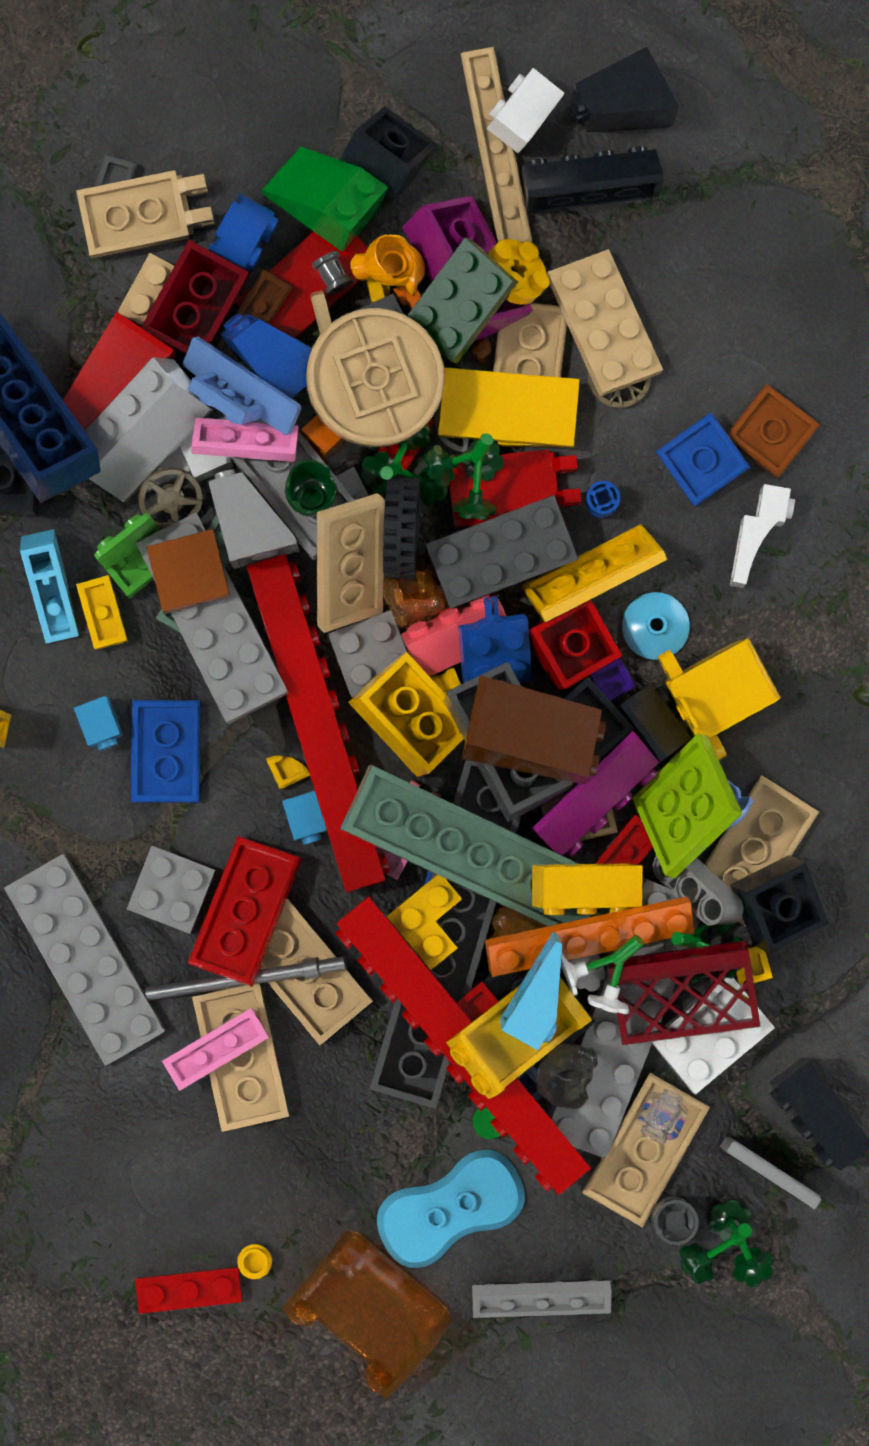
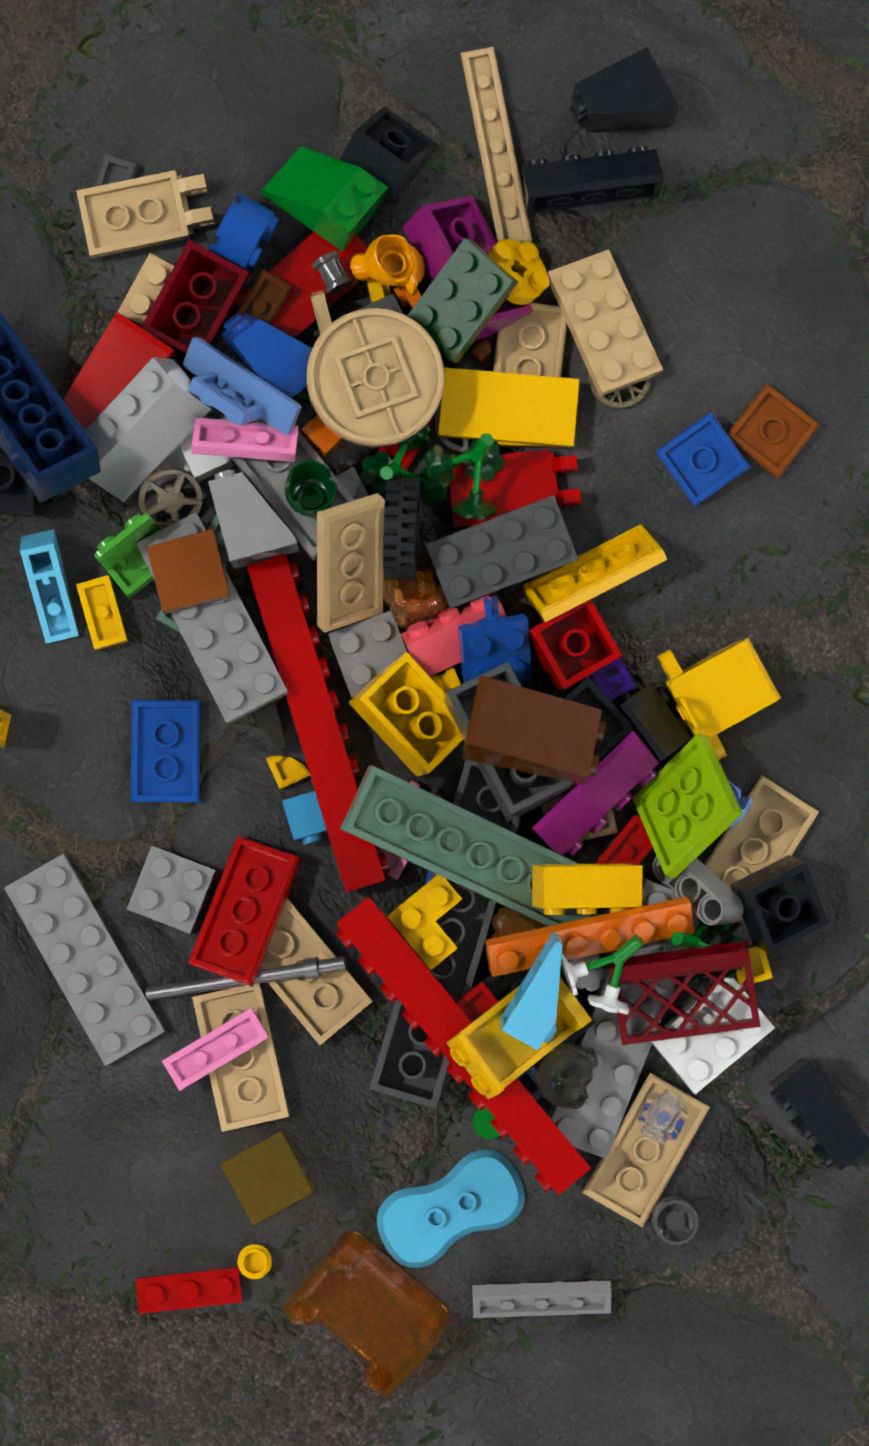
(99, 723): dark azure brick -> none
(267, 1177): none -> clear yellow tile
(525, 110): white brick -> none
(601, 505): blue wheel -> none
(642, 637): medium azure dish -> none
(731, 1224): dark green plant -> none
(770, 1172): light grey tile -> none
(772, 510): white slope -> none

